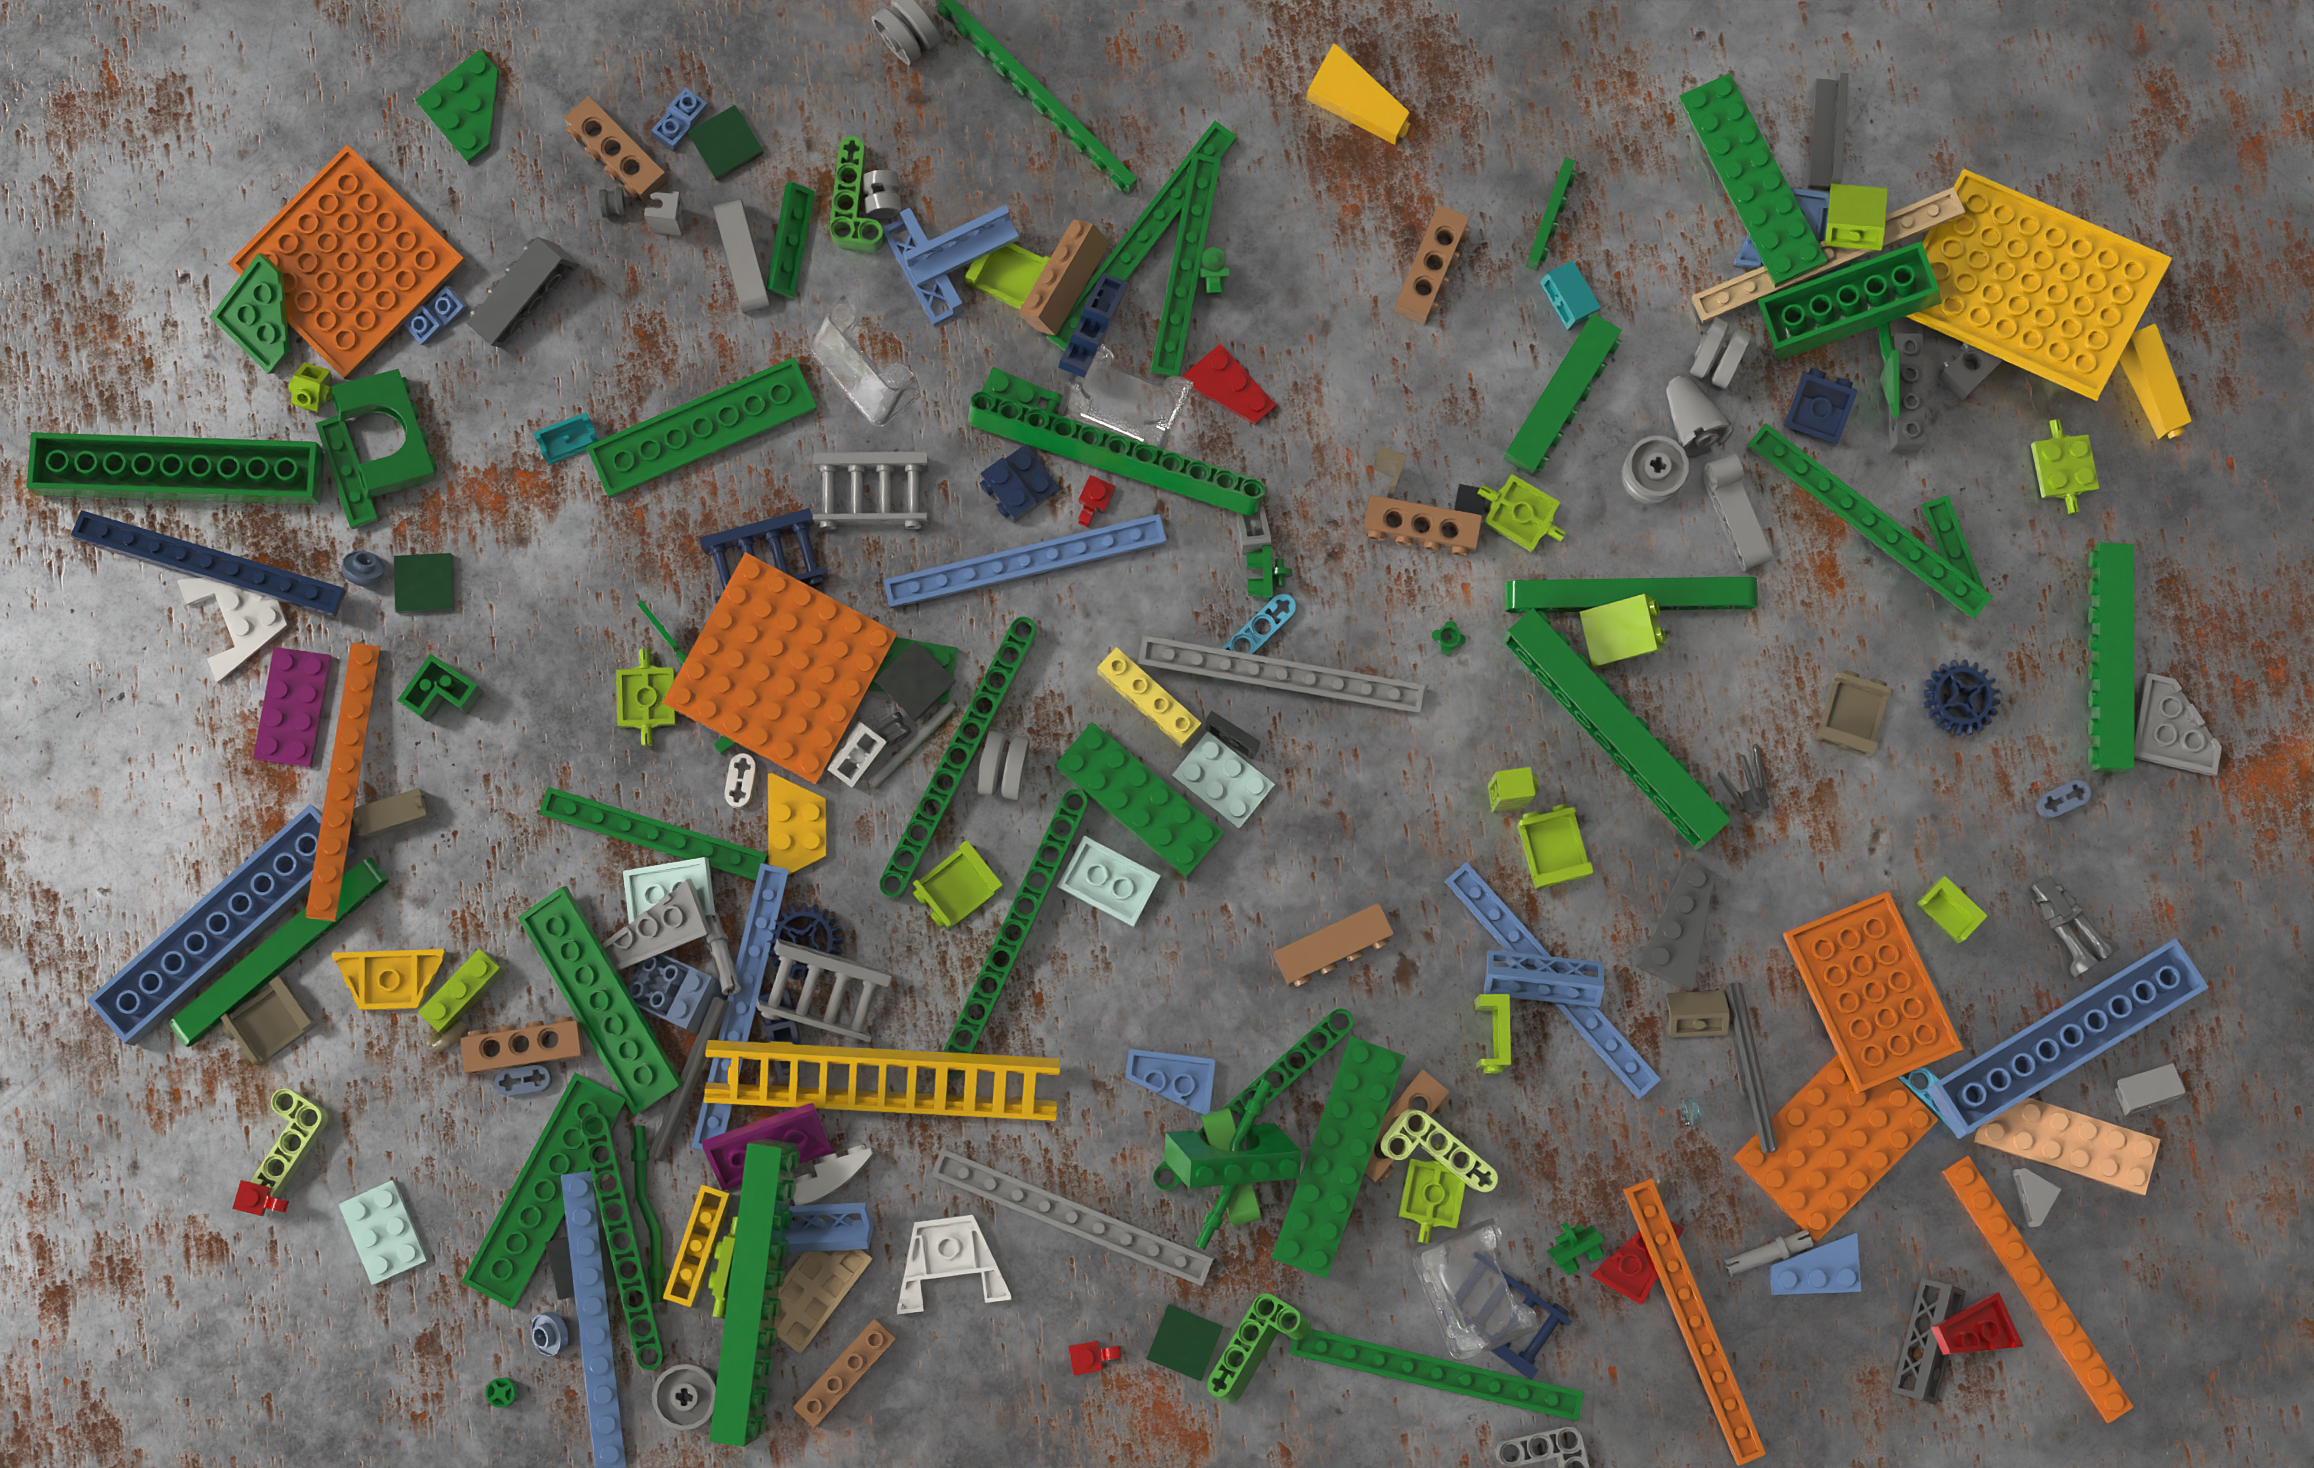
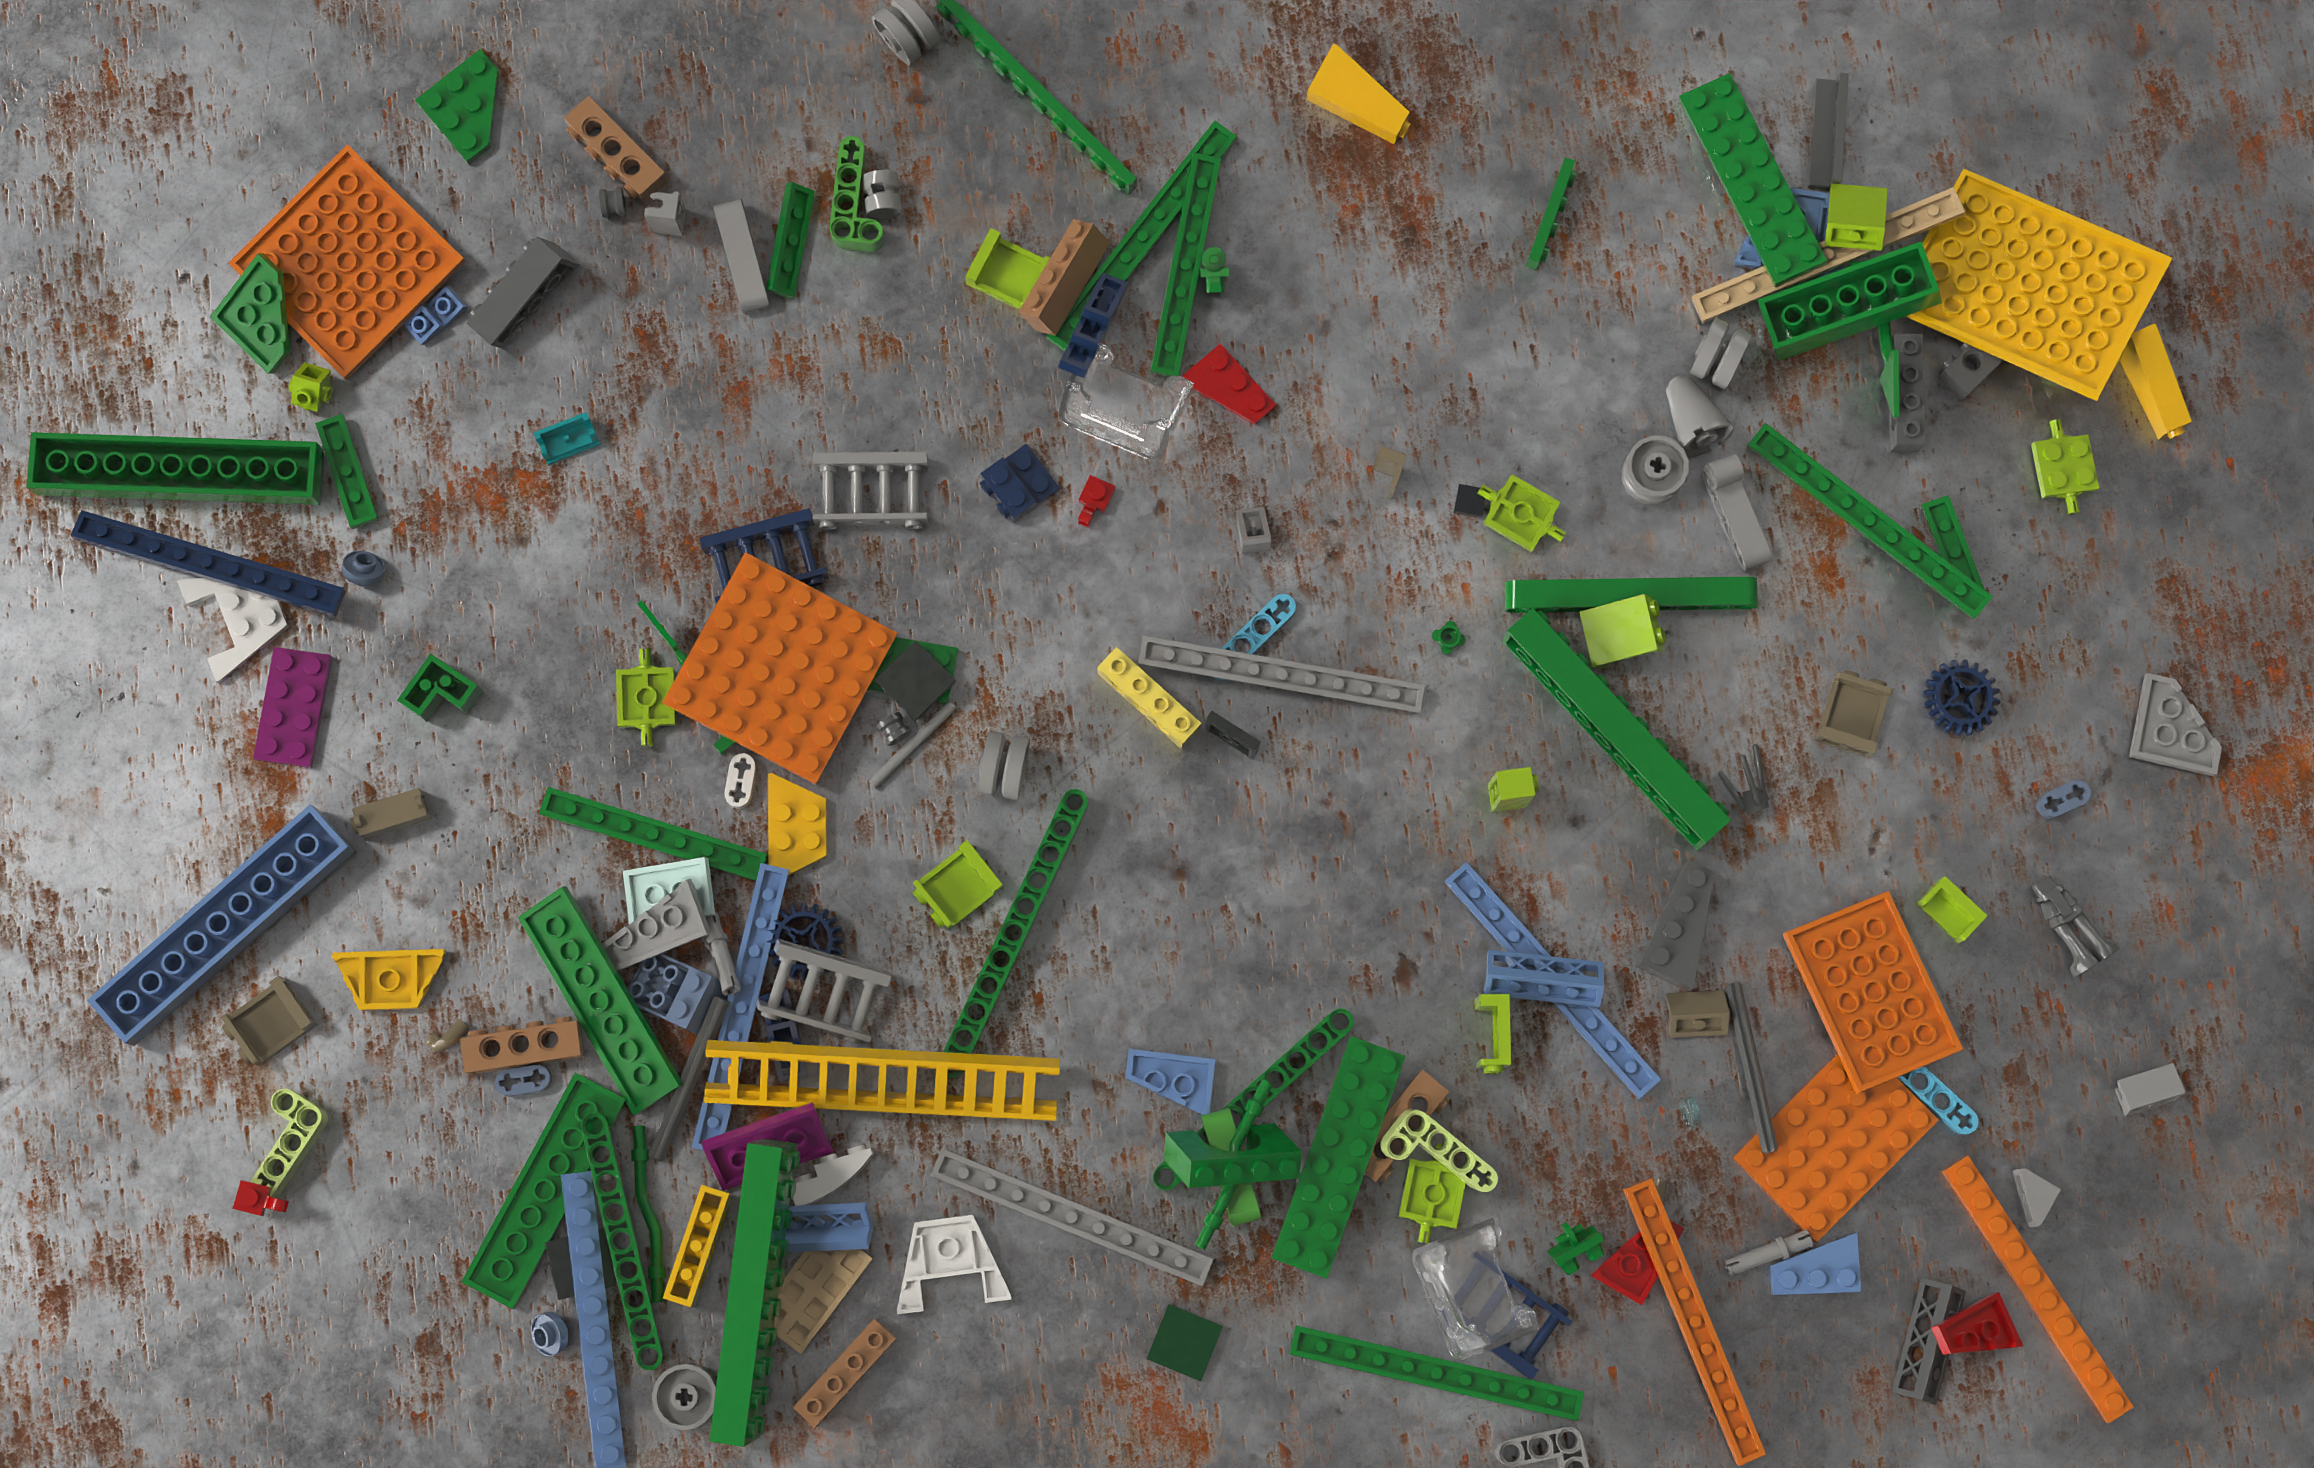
(273, 957): green beam -> none
(343, 782): orange plate -> none
(383, 1232): light aqua plate -> none
(387, 395): green arch -> none
(423, 583): dark green tile -> none
(461, 991): lime brick -> none
(497, 1395): green wheel -> none
(680, 118): medium blue slope -> none
(701, 428): green plate -> none
(720, 1279): lime plate -> none
(725, 142): dark green tile -> none
(855, 754): white brick -> none
(875, 393): clear windscreen -> none
(943, 282): medium blue fence -> none
(958, 743): green beam -> none
(961, 246): medium blue fence -> none
(1019, 390): green plate -> none
(1024, 561): medium blue plate -> none
(1089, 1358): red plate -> none
(1108, 881): light aqua plate -> none
(1116, 453): green beam -> none
(1139, 800): green brick -> none
(1223, 780): light aqua plate -> none
(1255, 1350): bright green beam -> none
(1264, 586): green hips -> none
(1333, 944): medium nougat brick -> none
(1443, 223): medium nougat brick -> none
(1465, 524): medium nougat brick -> none
(1554, 847): lime panel -> none
(1562, 395): green brick -> none
(1570, 294): teal hinge -> none
(1821, 405): dark blue plate -> none
(2067, 1038): medium blue brick -> none
(2073, 1144): light nougat plate -> none
(2111, 657): green brick -> none

